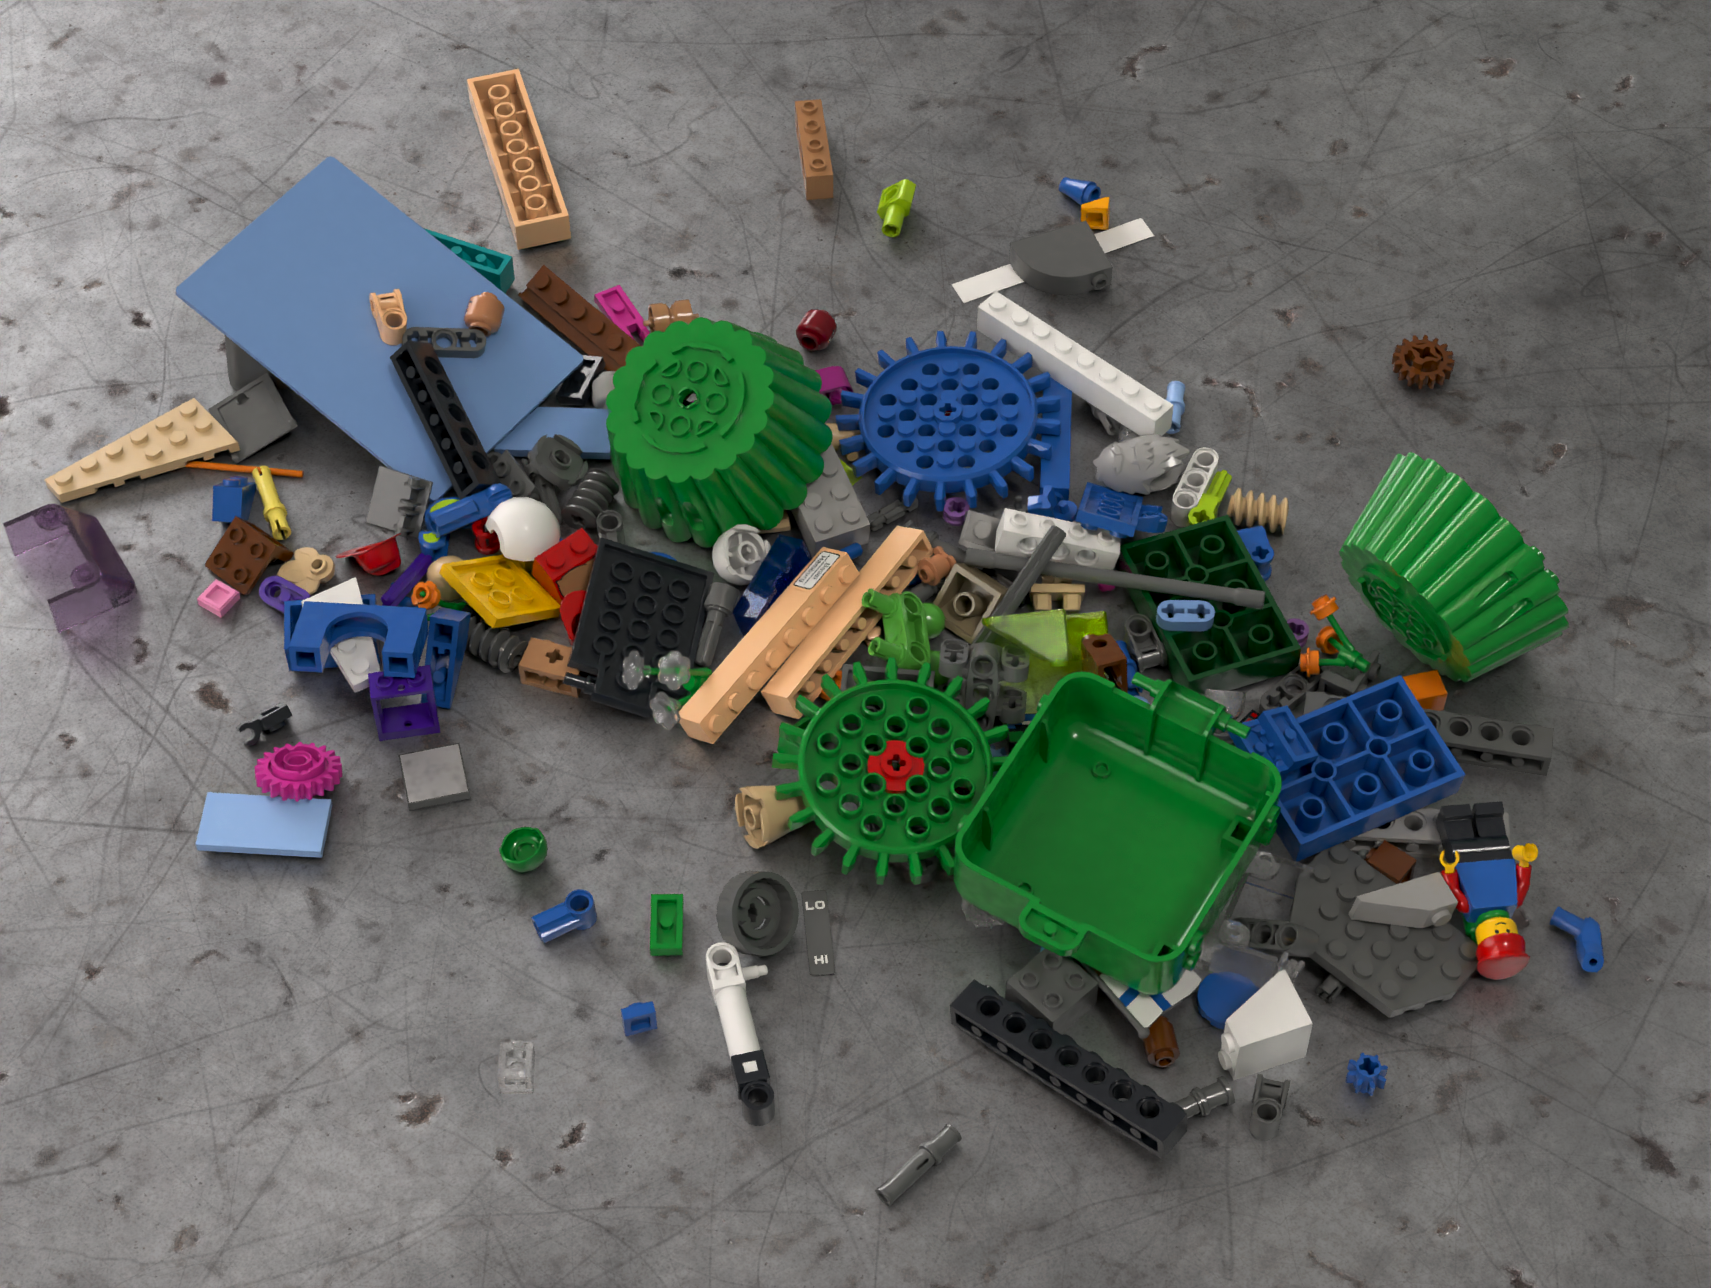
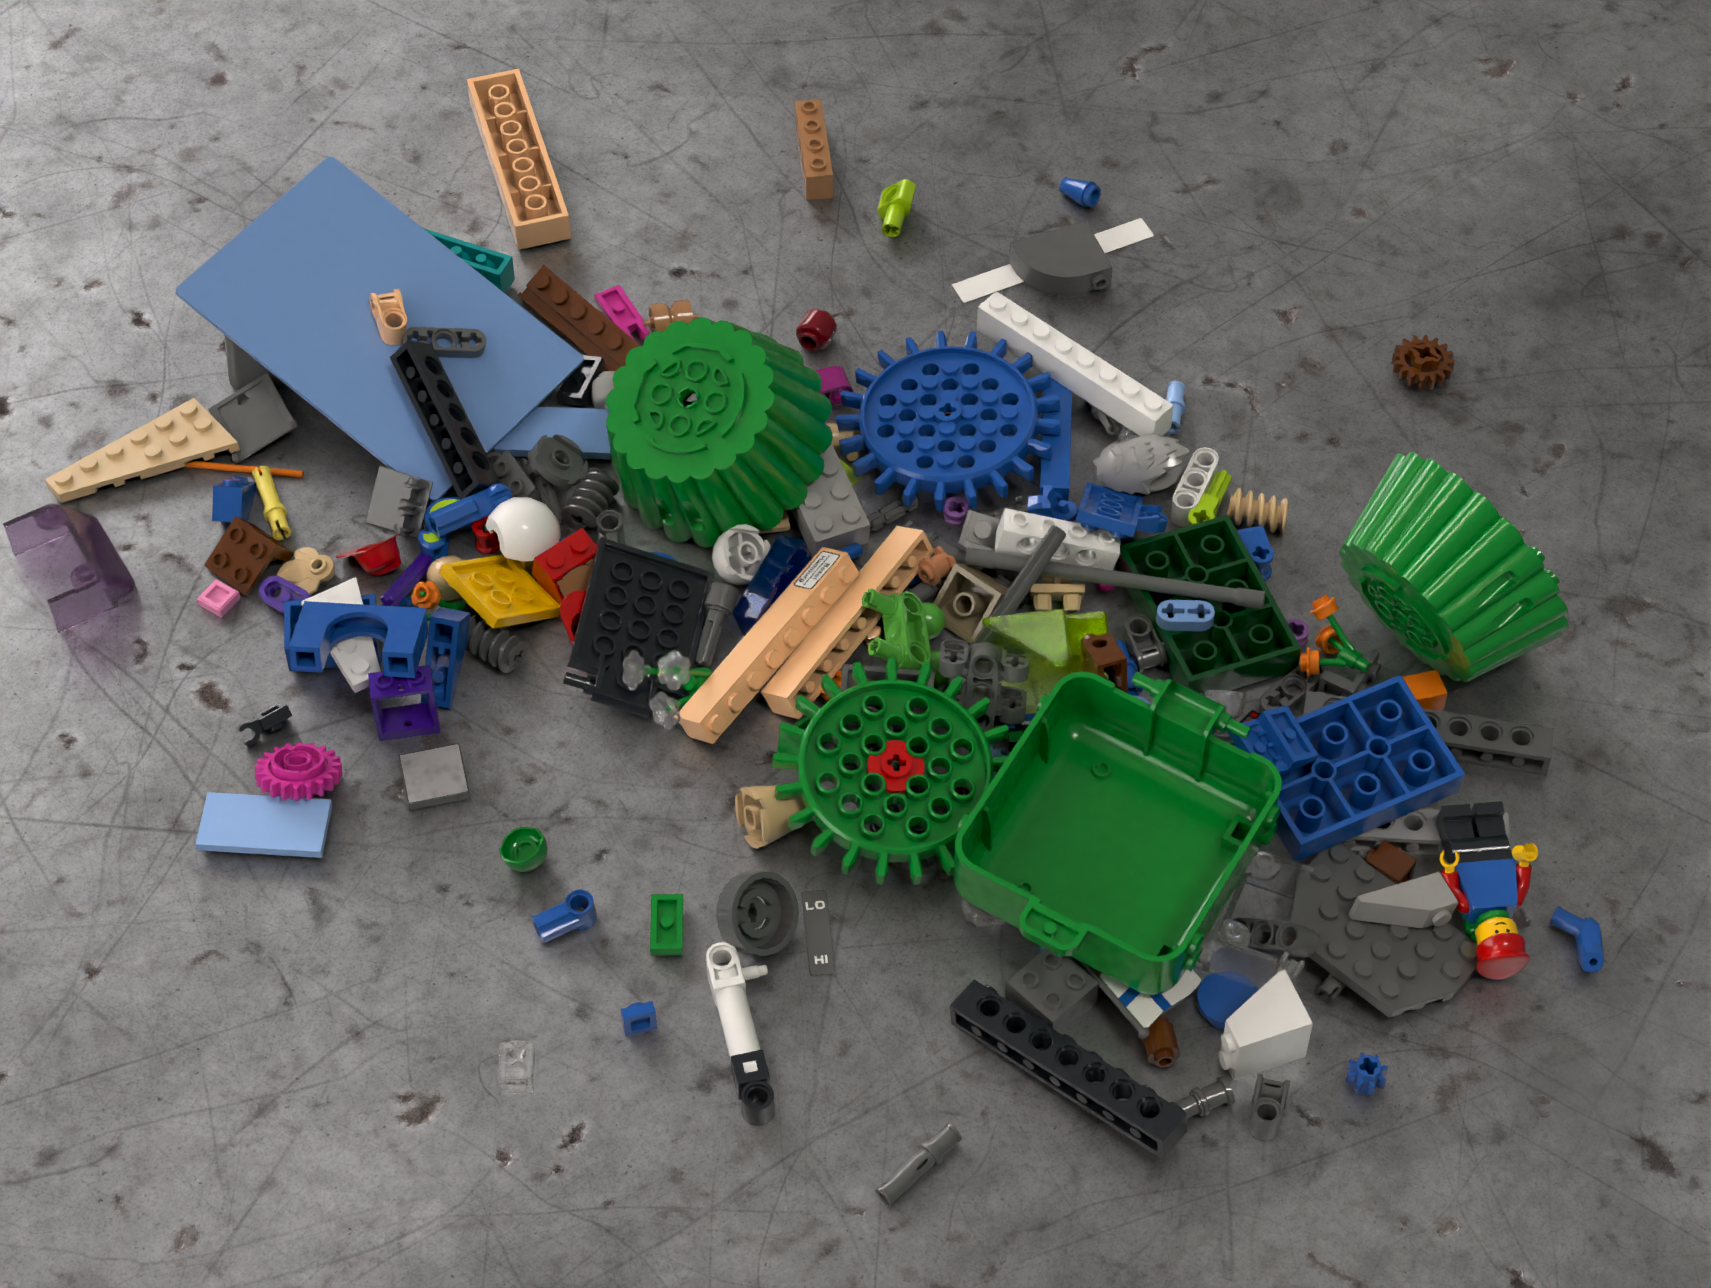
(484, 313): nougat head -> none
(545, 667): medium nougat brick -> none
(1096, 213): light orange slope -> none

